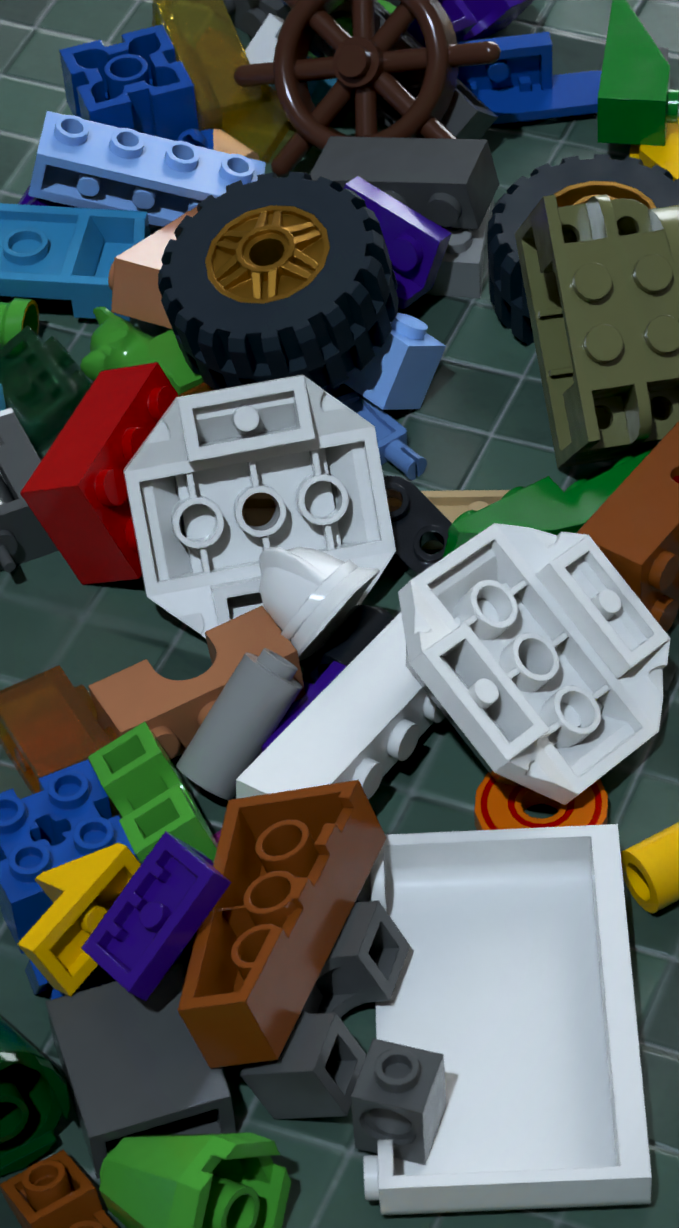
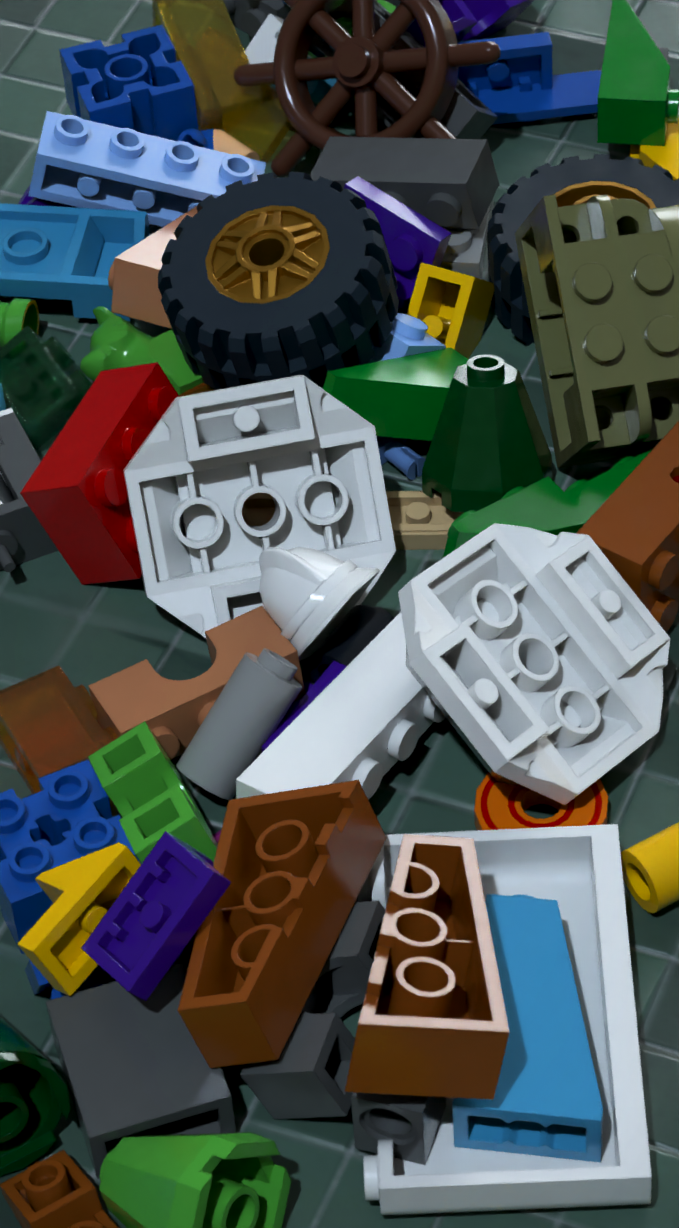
(400, 393): none -> green slope
(414, 525): black plate -> none
(434, 987): none -> dark orange wedge
(451, 306): none -> yellow slope
(485, 438): none -> dark green cone
(547, 1080): none -> dark azure slope

